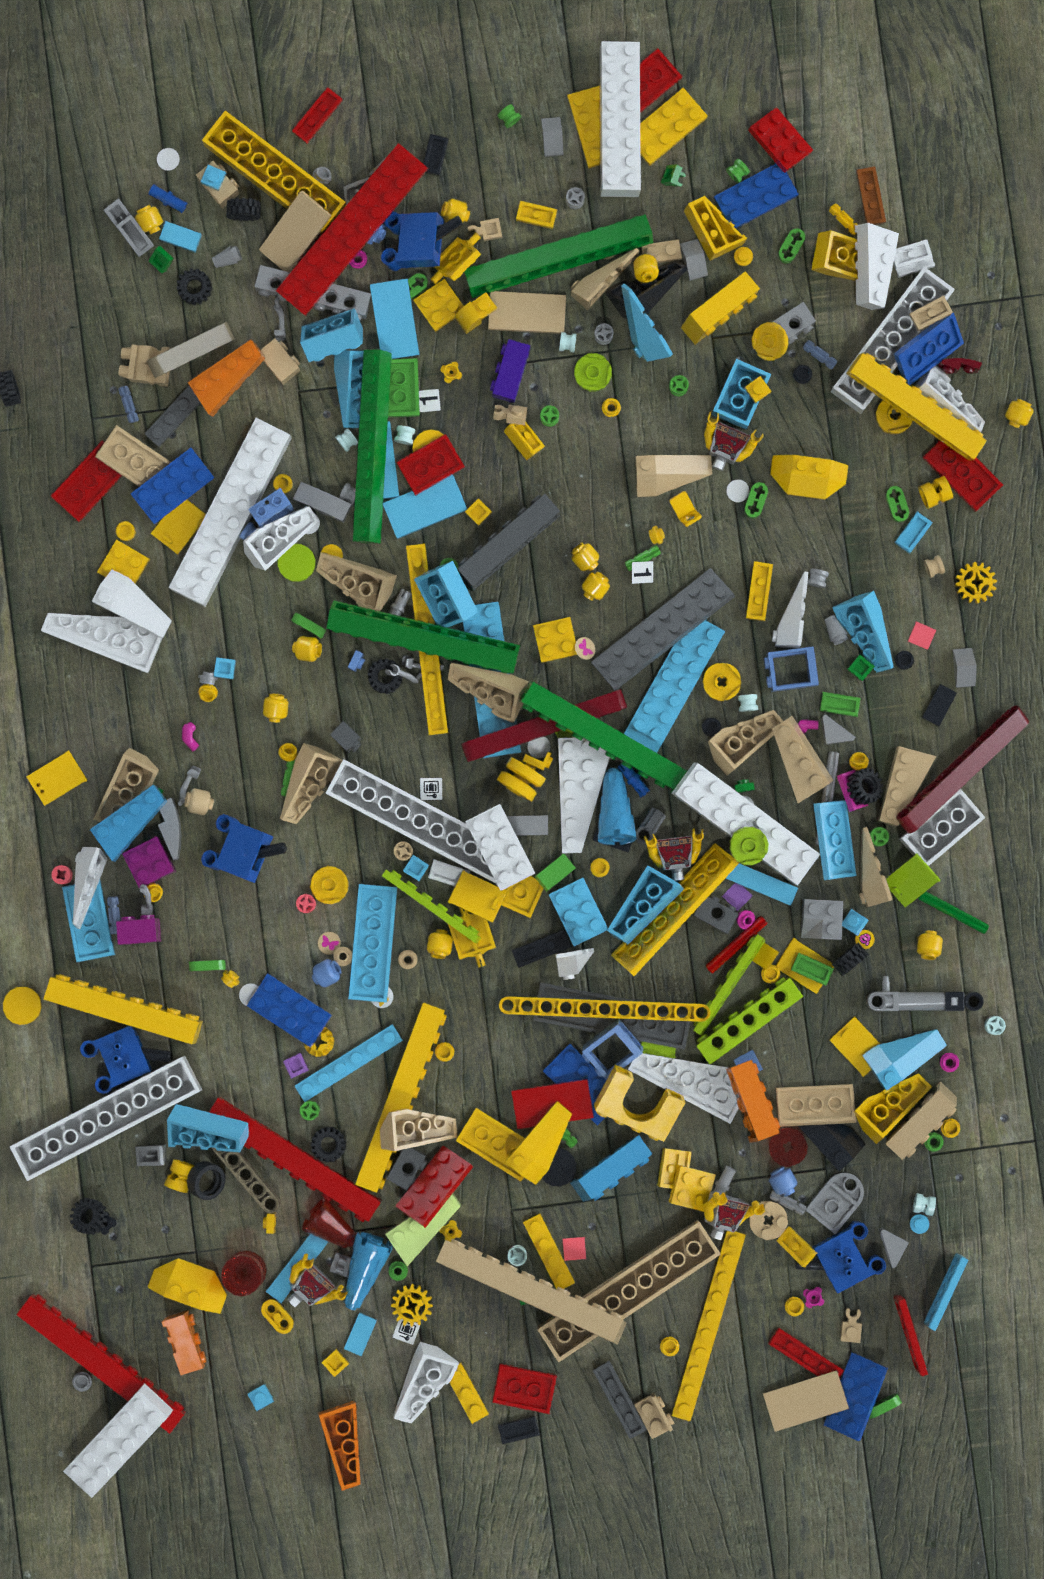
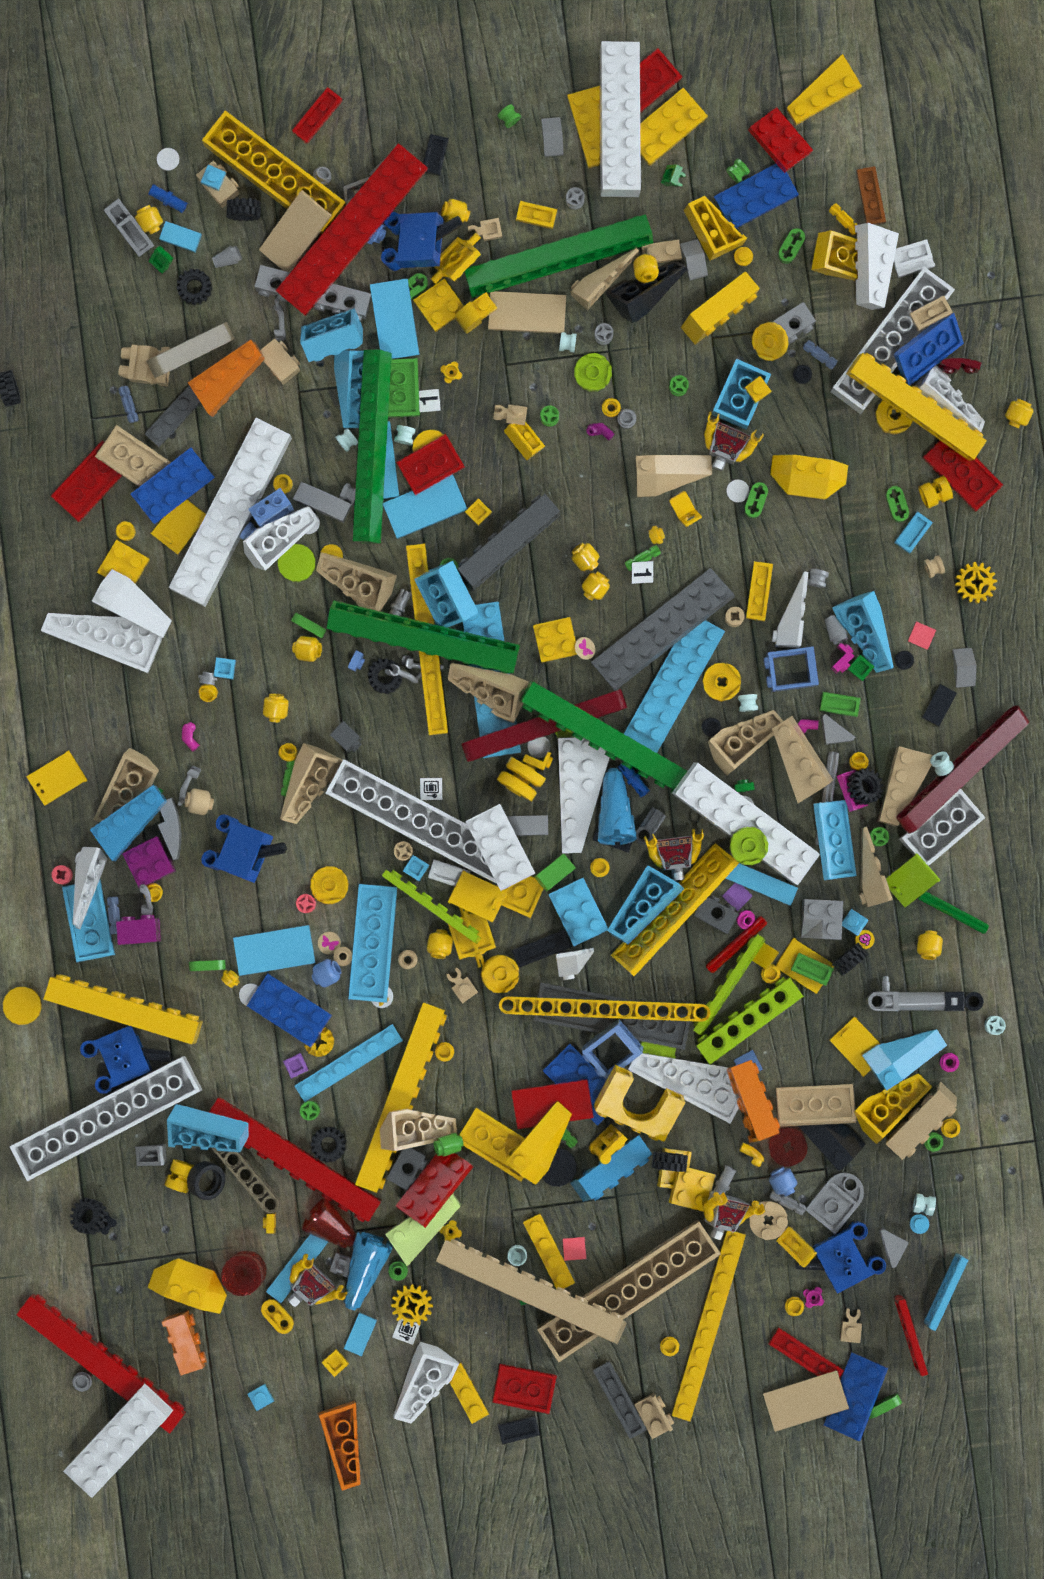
(274, 950): none -> medium azure tile
(362, 263): dark pink plate -> none
(448, 1144): none -> bright green brick
(464, 988): none -> tan plate
(500, 974): none -> yellow tile
(510, 370): dark purple brick -> none
(599, 429): none -> magenta arm
(612, 1139): none -> yellow plate
(626, 418): none -> light grey plate
(645, 338): medium azure wedge -> none
(669, 1161): none -> black tyre
(736, 619): none -> tan wheel
(752, 1152): none -> yellow arm
(830, 87): none -> yellow wing
(843, 663): none -> dark pink bracket
(942, 763): none -> light aqua wheel

